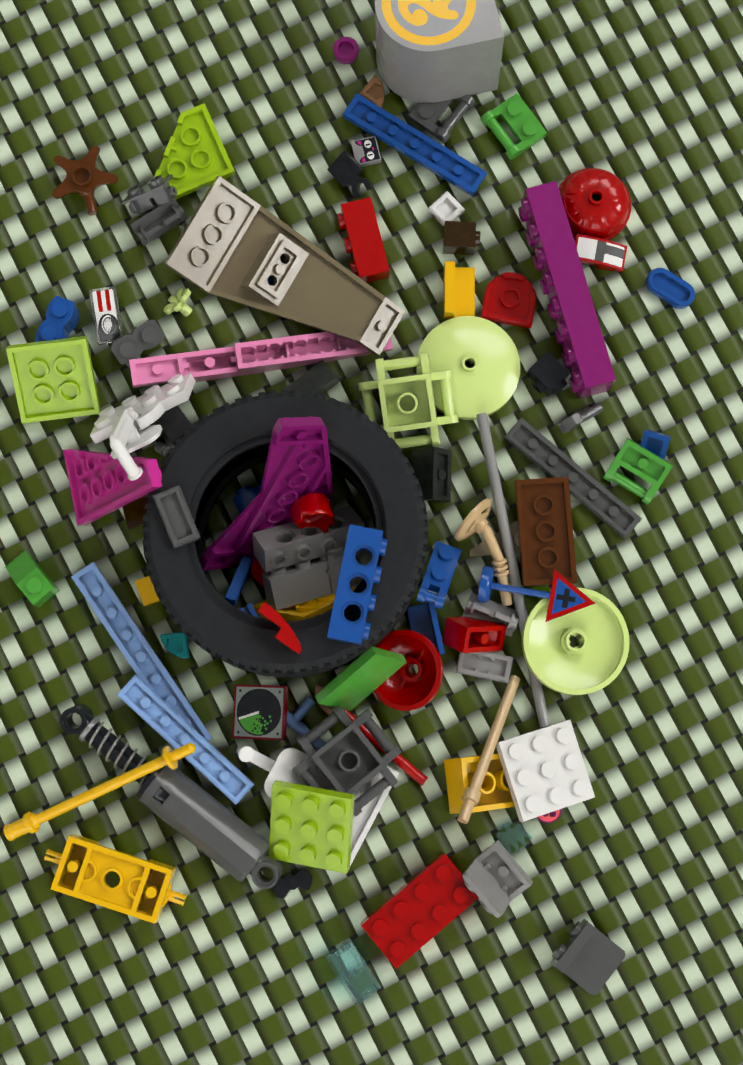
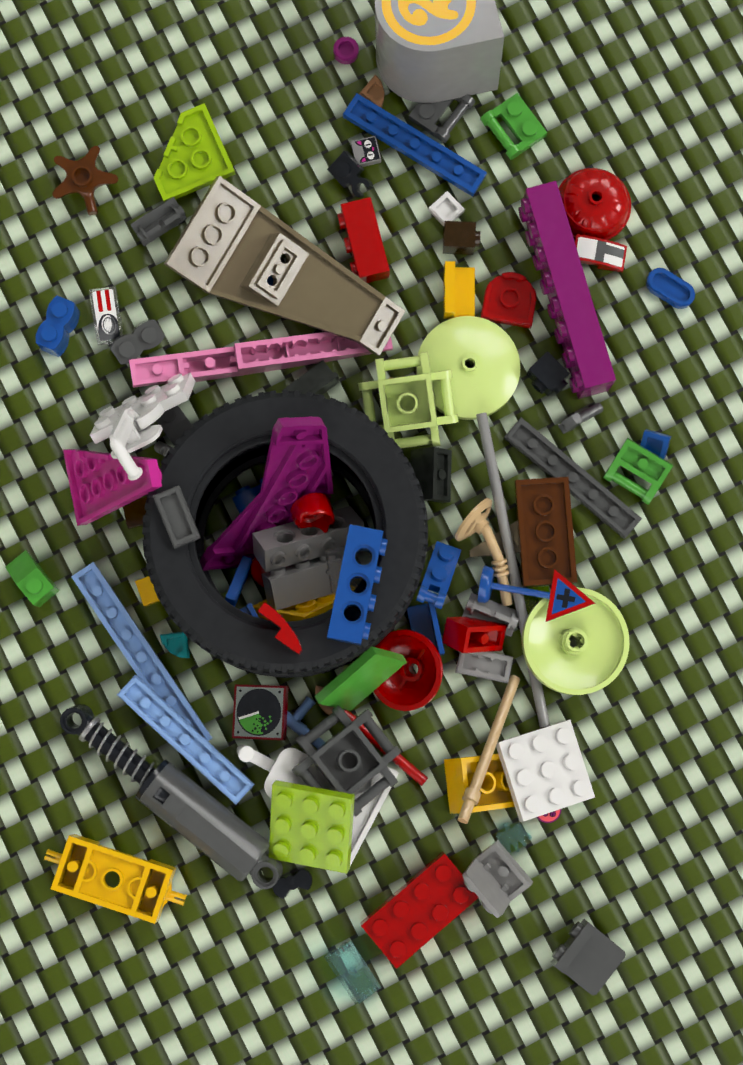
(31, 821): yellow bar -> none
(53, 379): lime plate -> none
(157, 188): dark grey hinge -> none
(178, 303): yellowish green plant -> none

